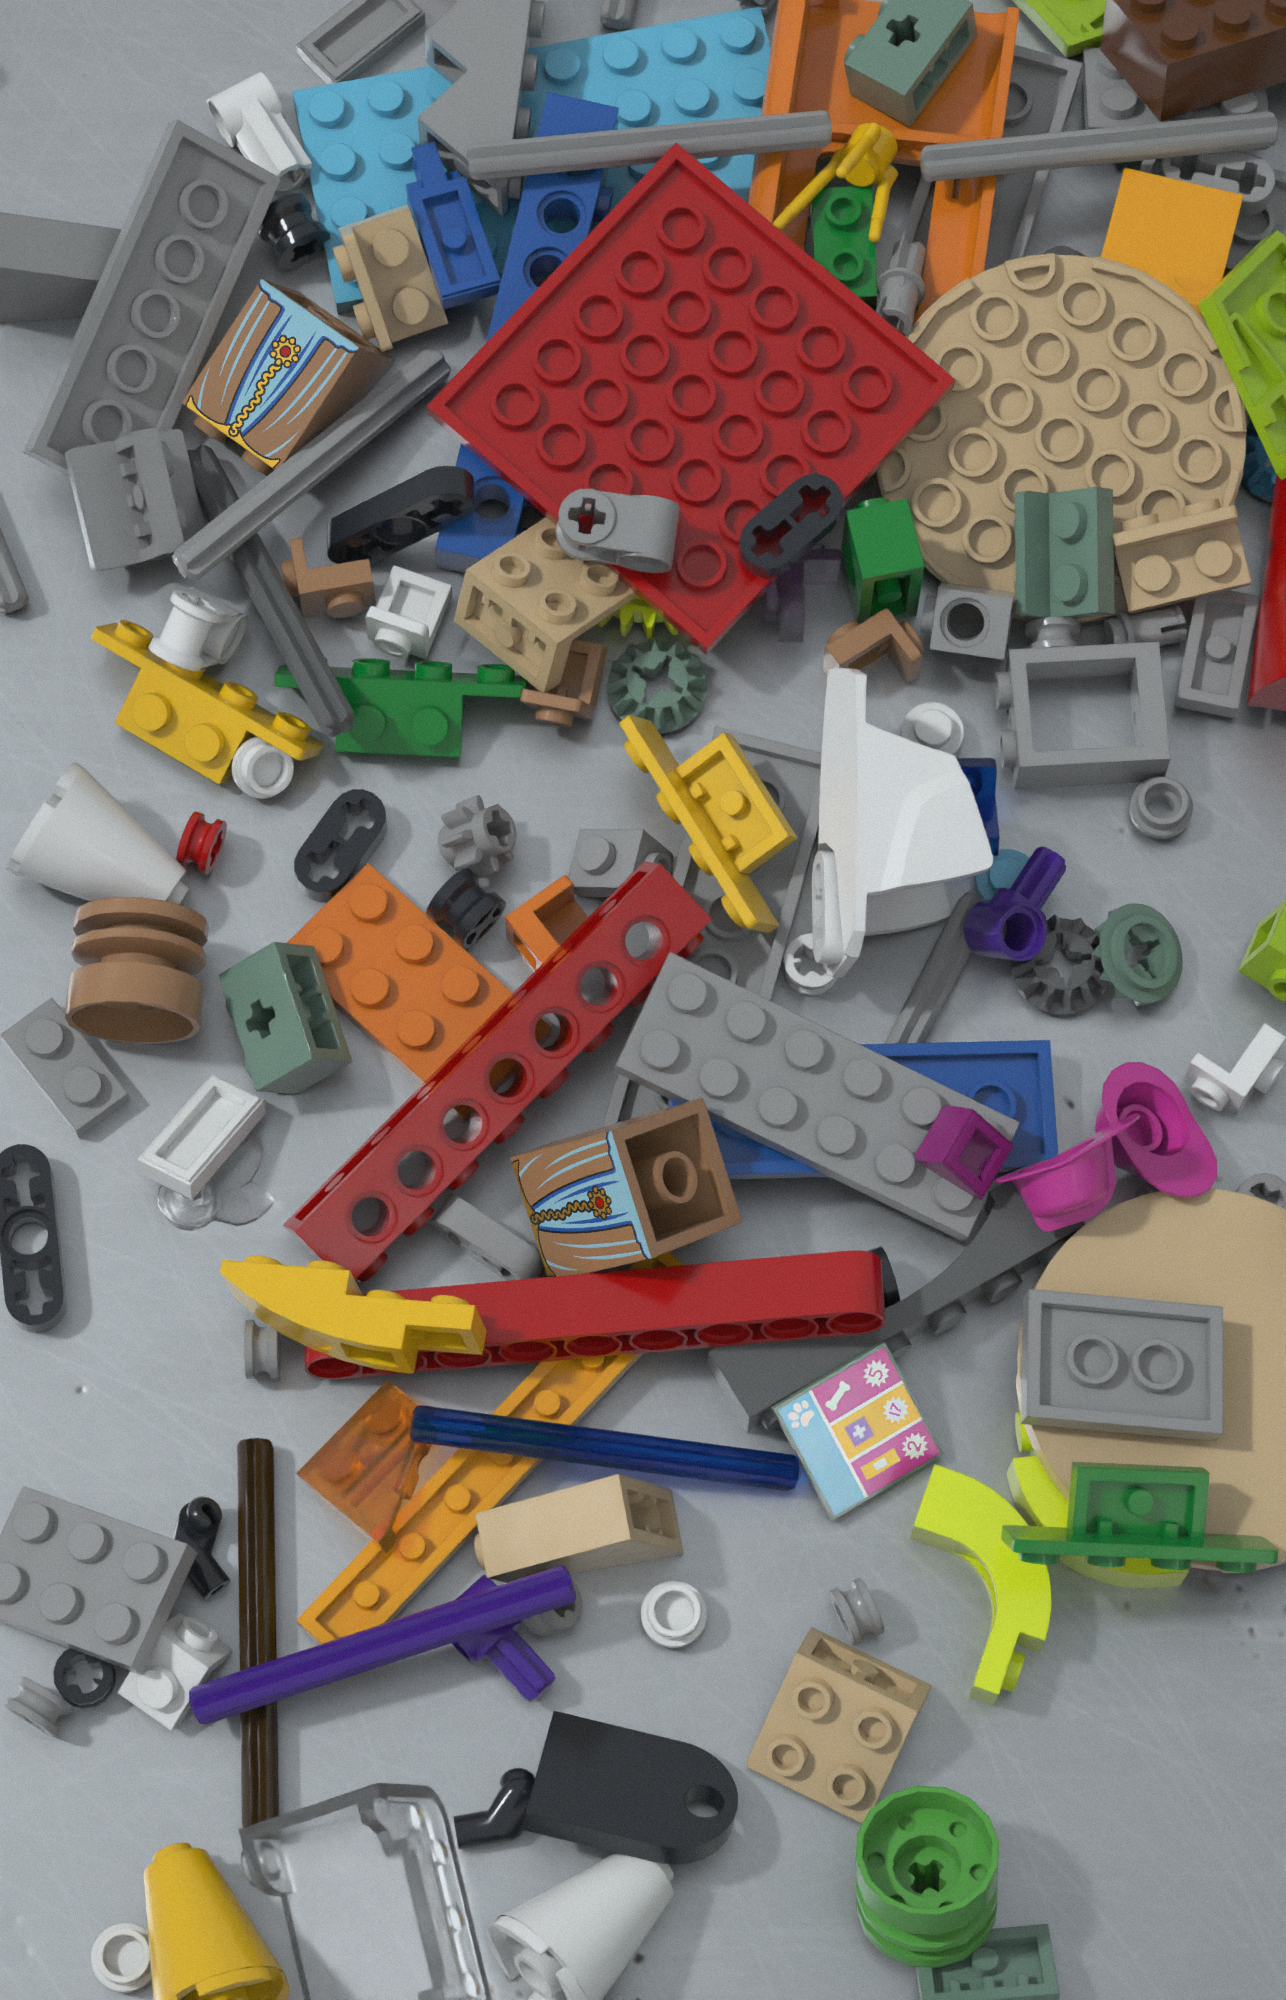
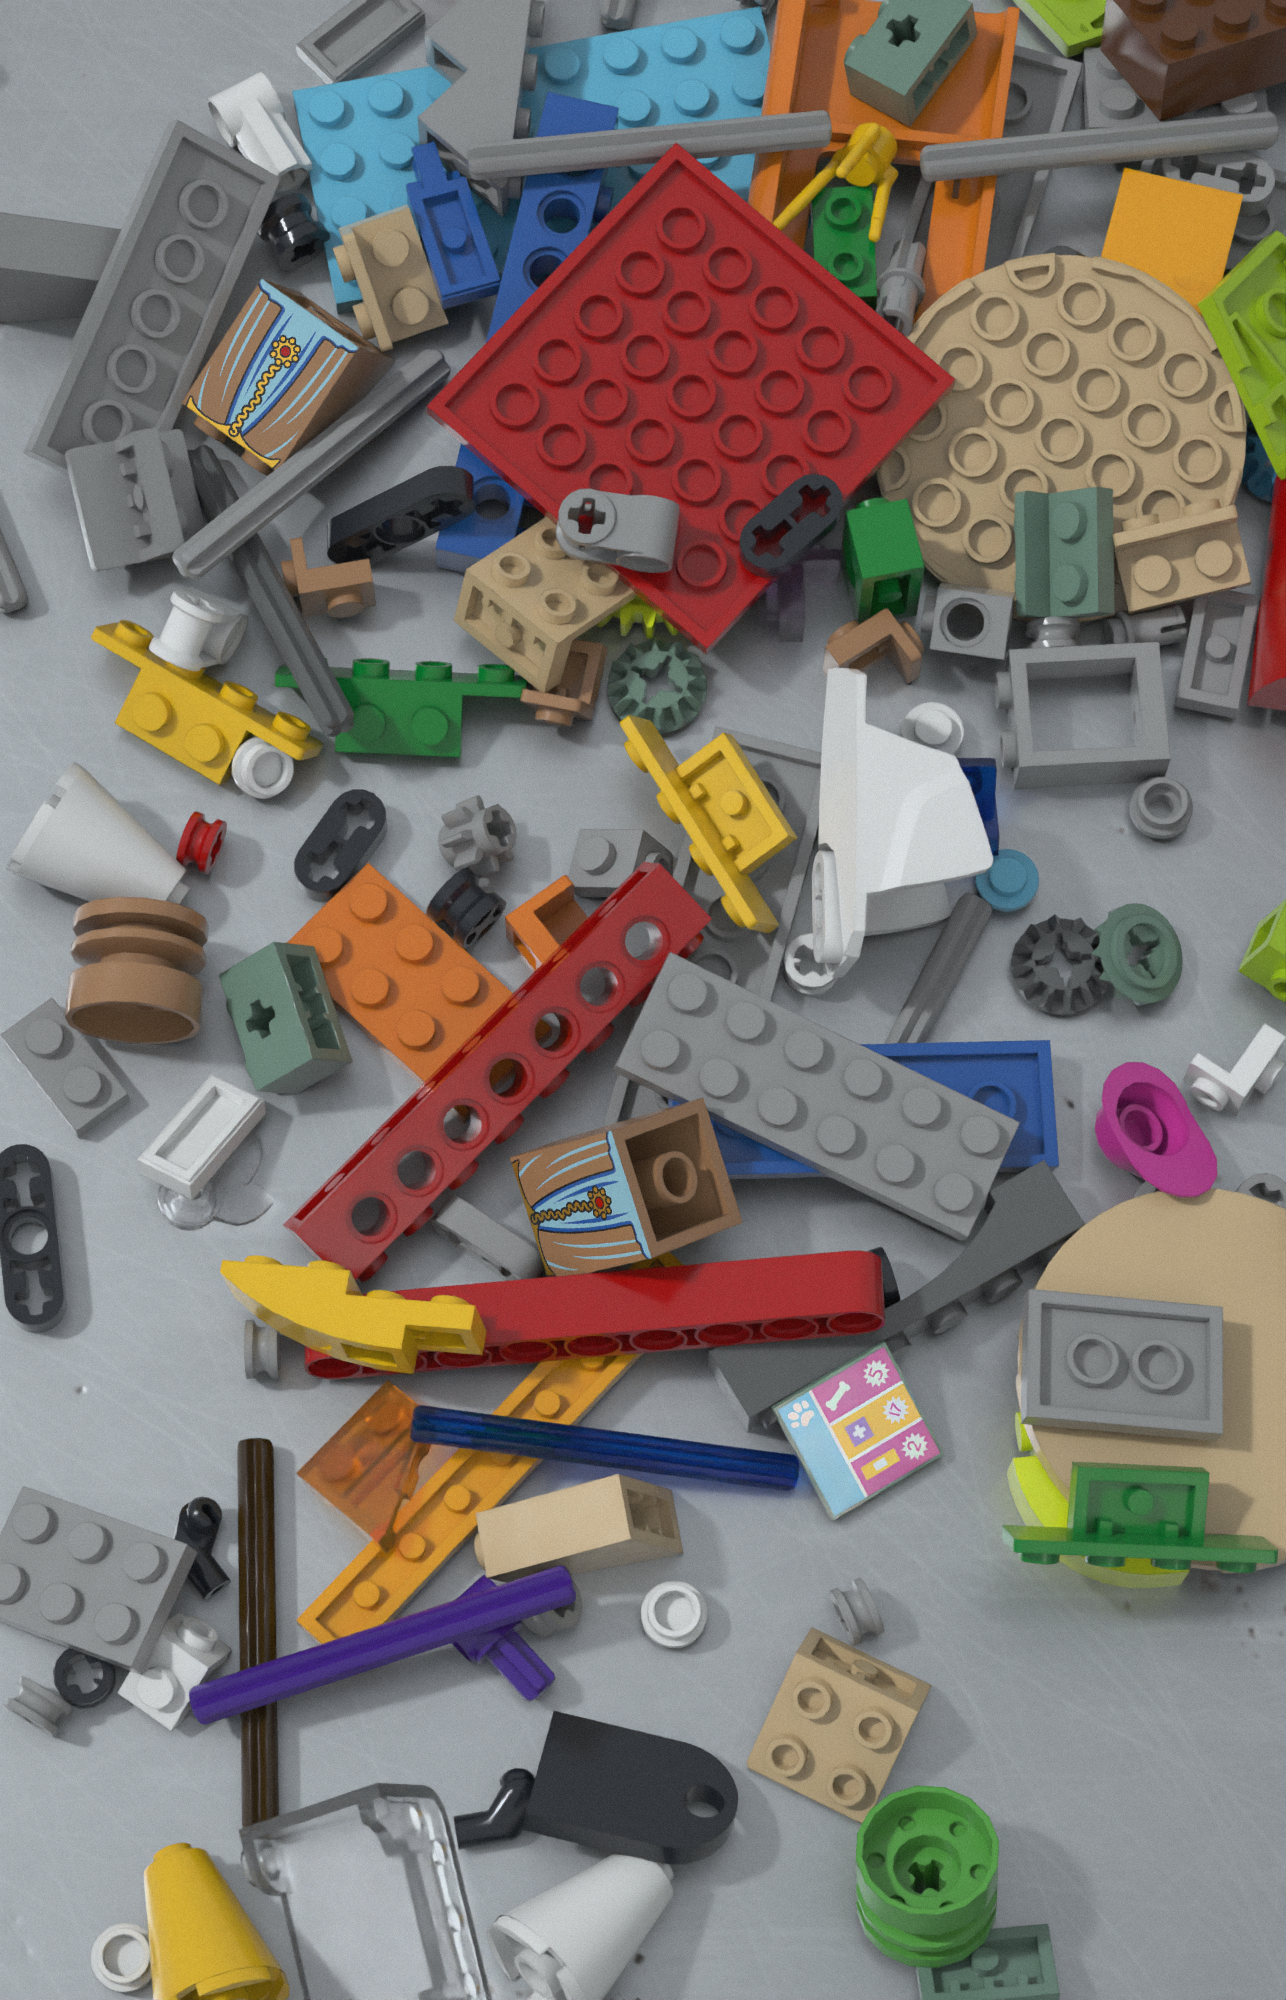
(408, 613): white bracket -> none
(964, 1150): magenta slope -> none
(967, 1522): neon yellow arch -> none
(1018, 908): dark purple axle -> none
(1072, 1183): dark pink piece -> none

